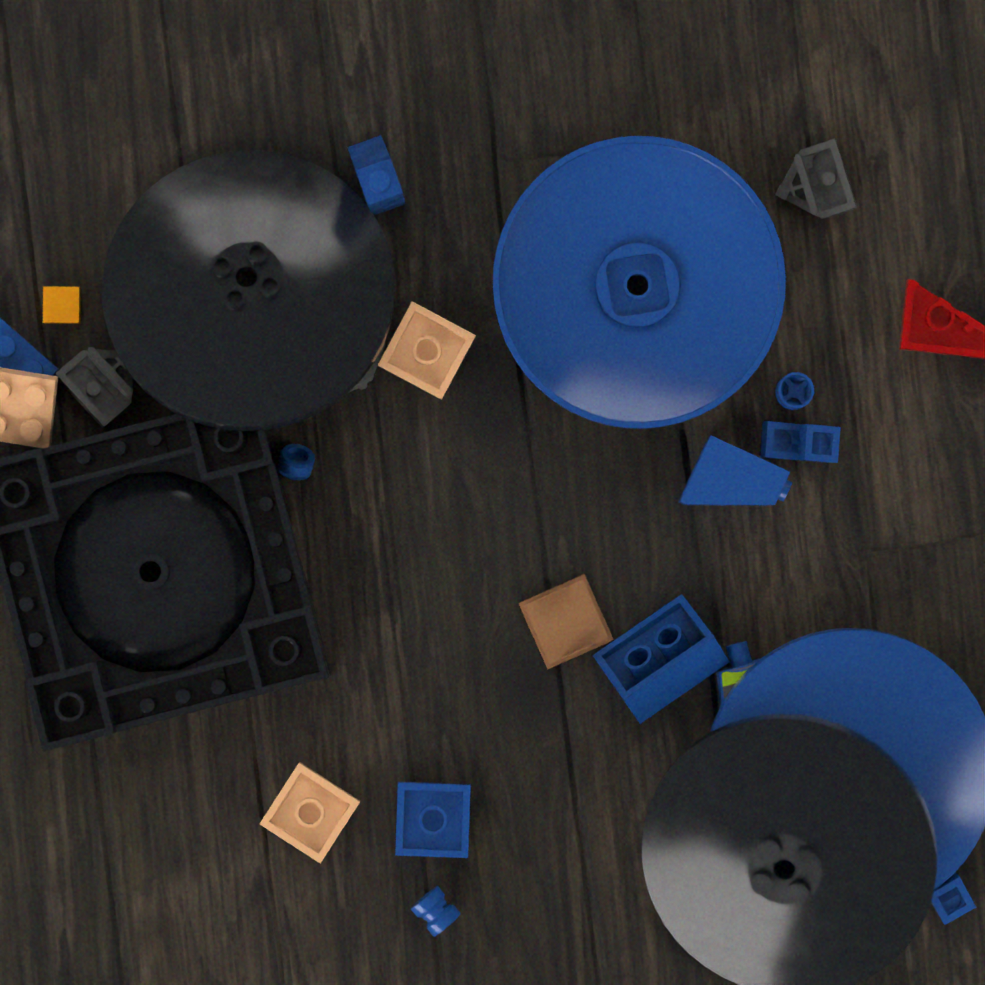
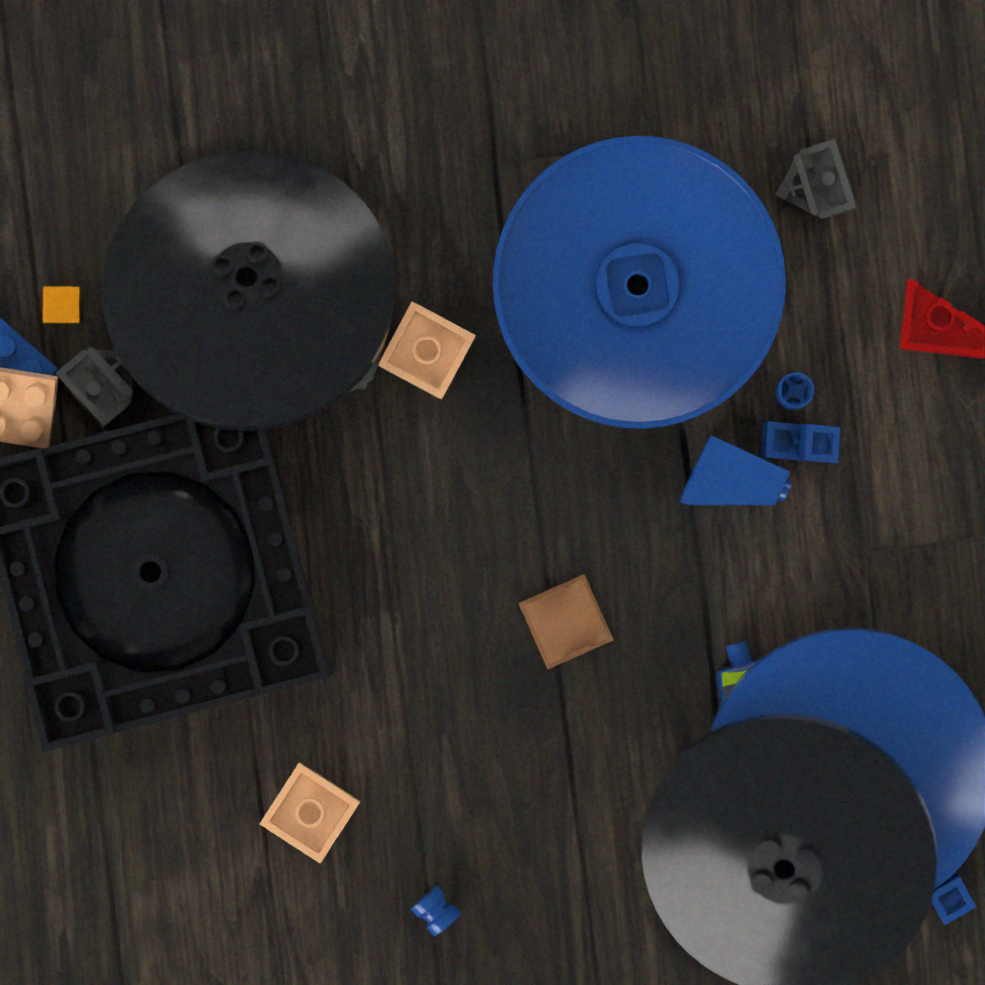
(295, 462): blue tile -> none
(376, 175): blue slope -> none
(432, 819): blue plate -> none
(661, 658): blue slope -> none

